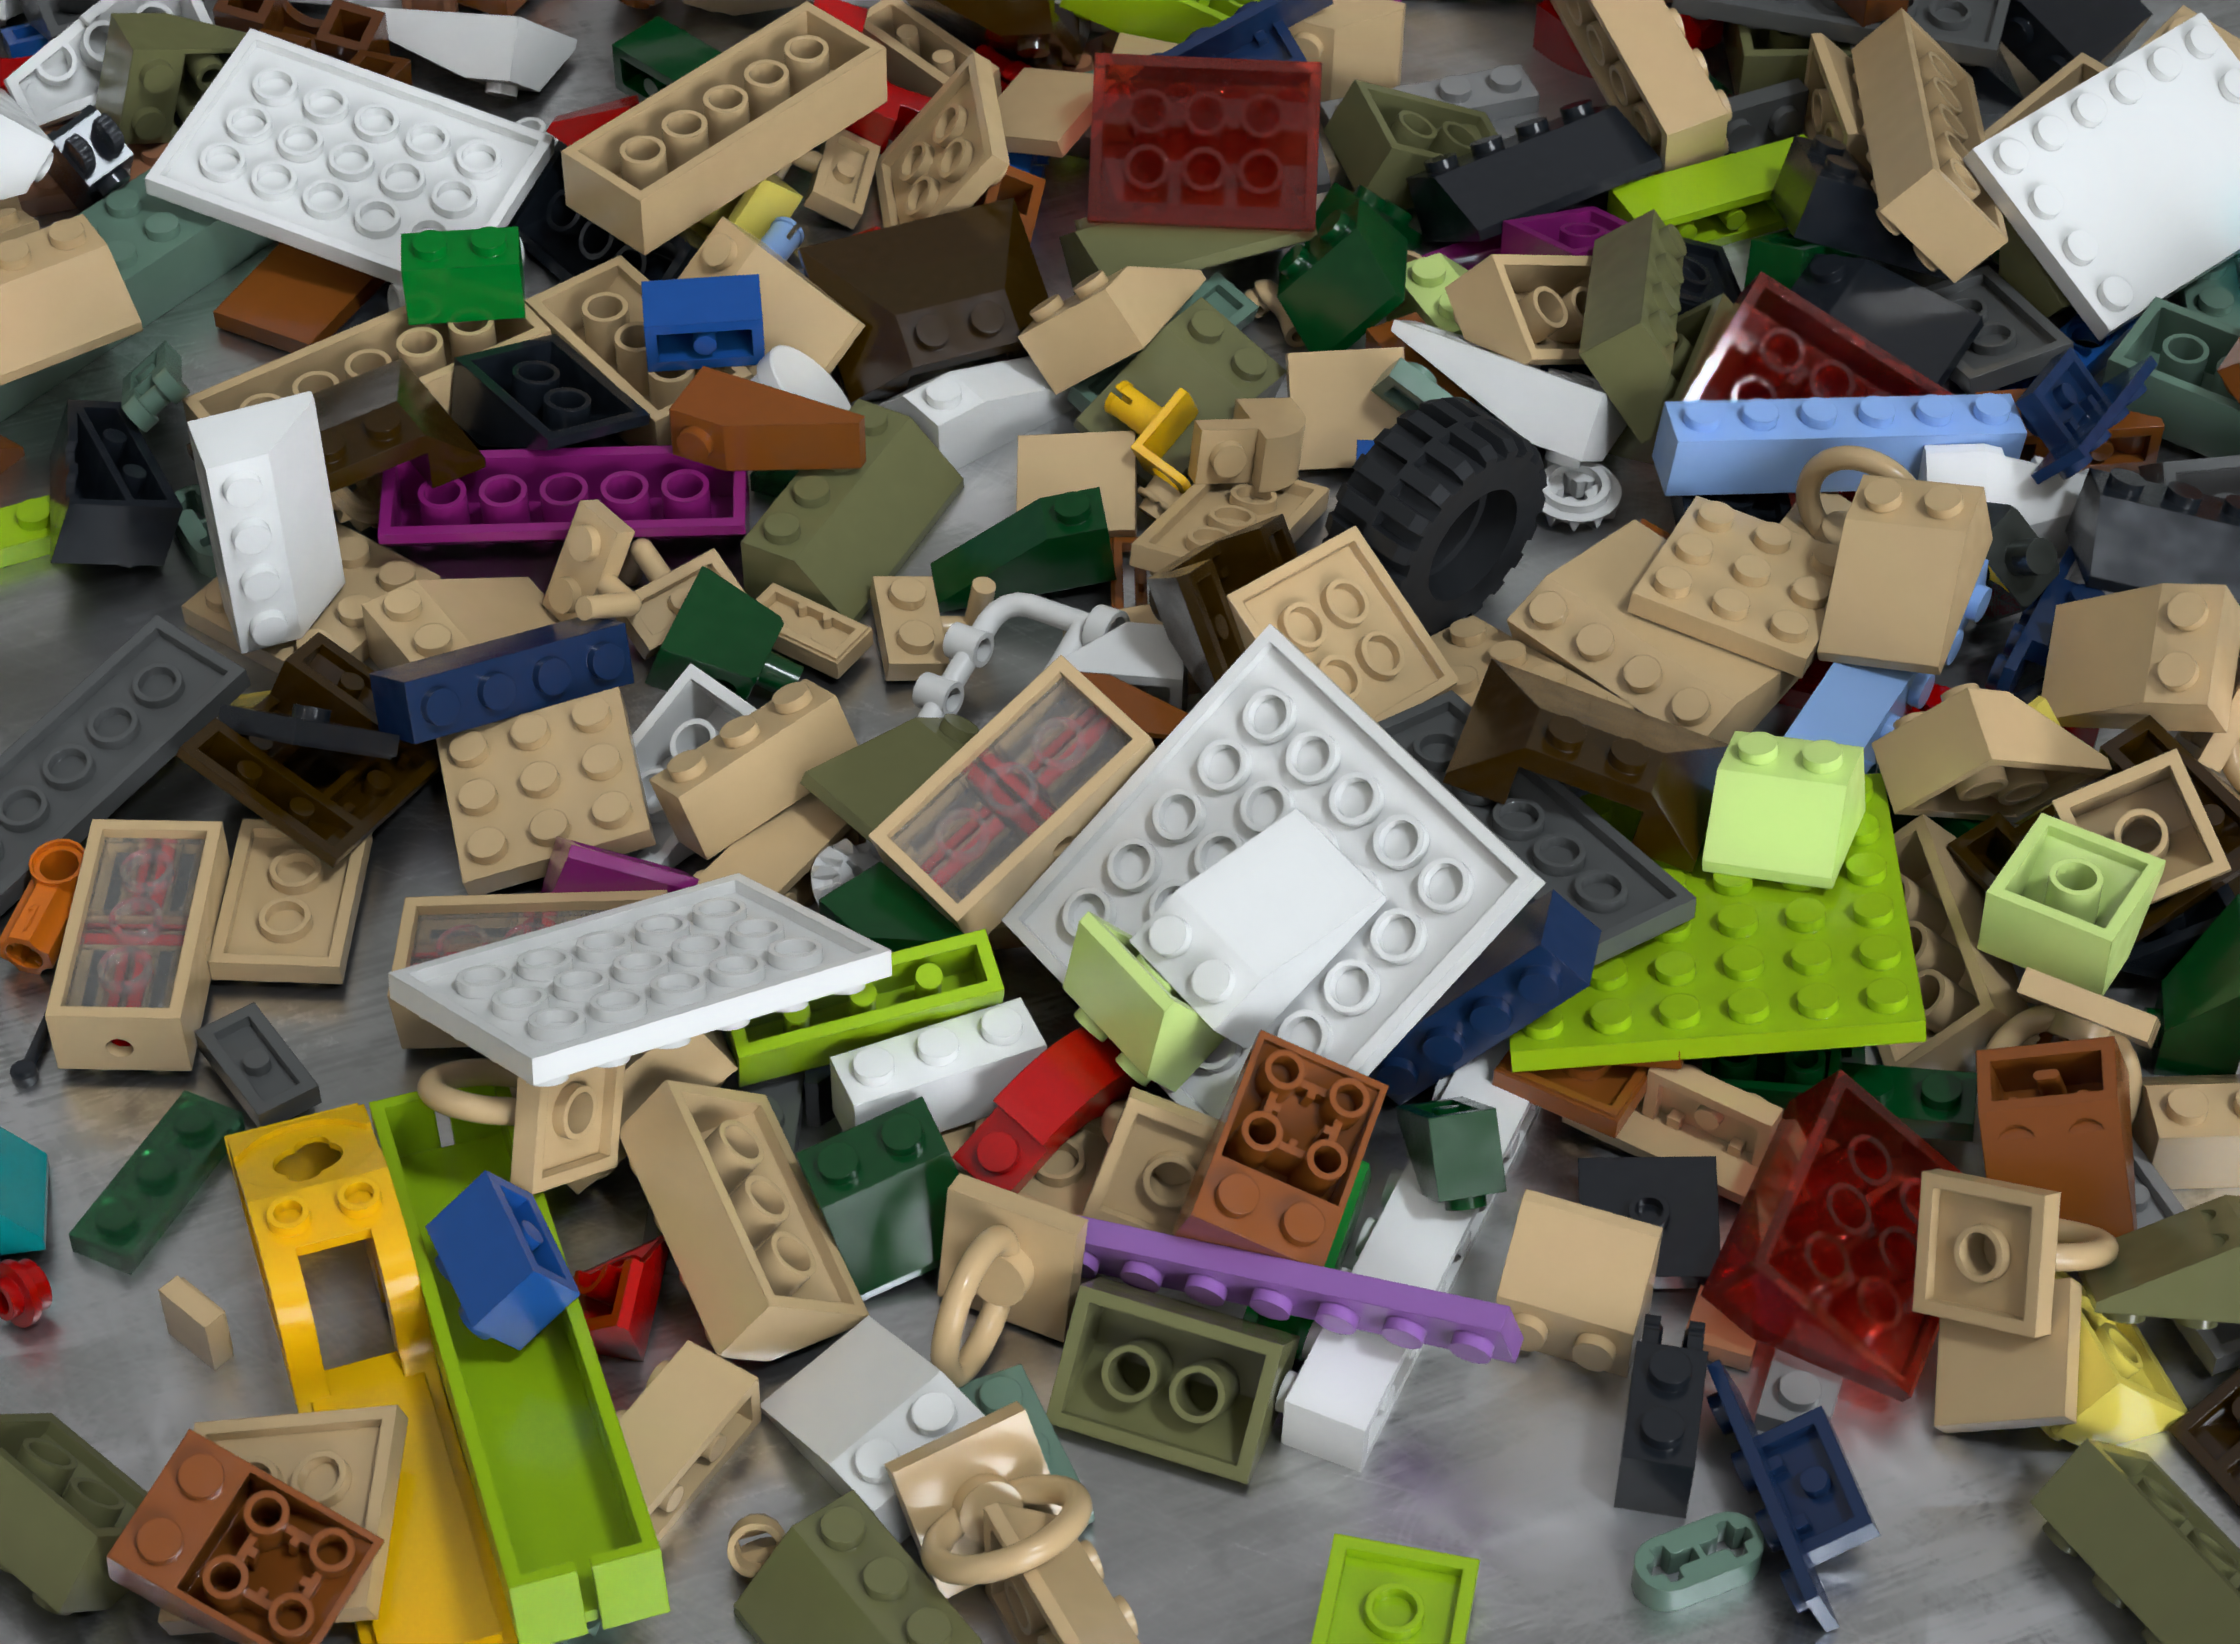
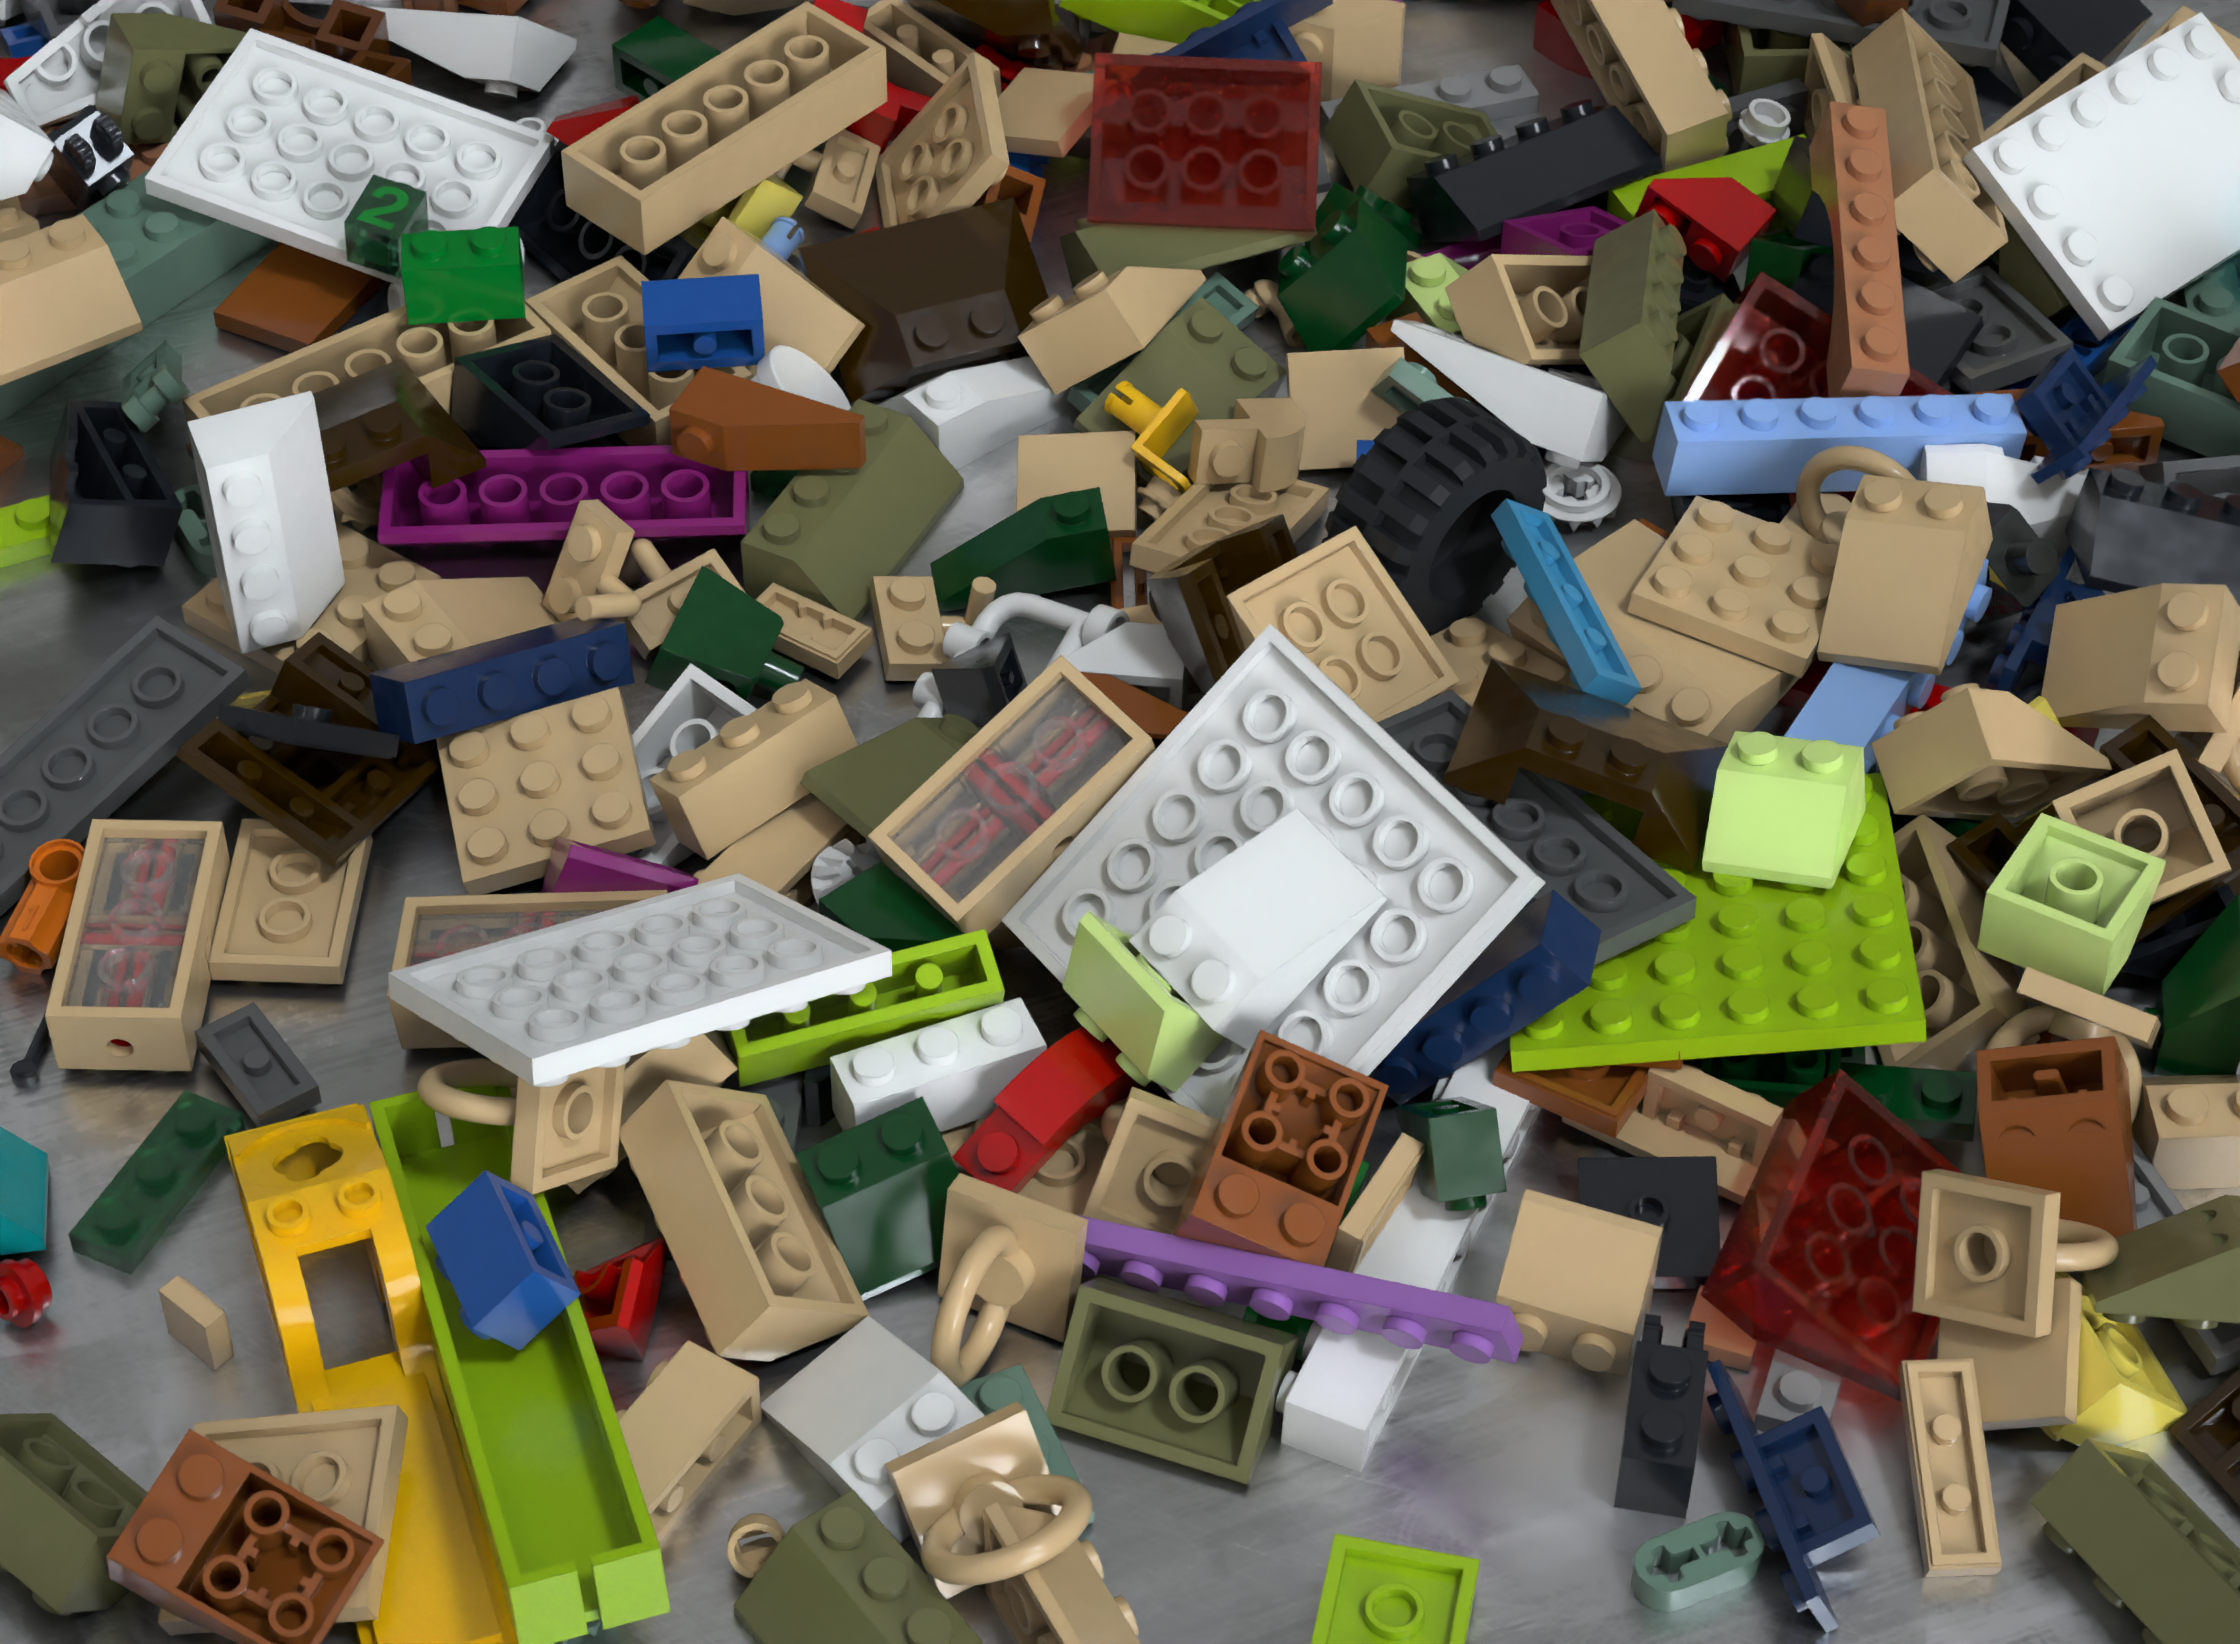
(379, 220): none -> clear green brick
(981, 680): none -> black slope
(1376, 1205): none -> tan tile
(1565, 603): none -> dark azure plate
(1713, 218): none -> red slope
(1764, 122): none -> white plate
(1868, 316): none -> nougat arch
(1949, 1468): none -> tan tile

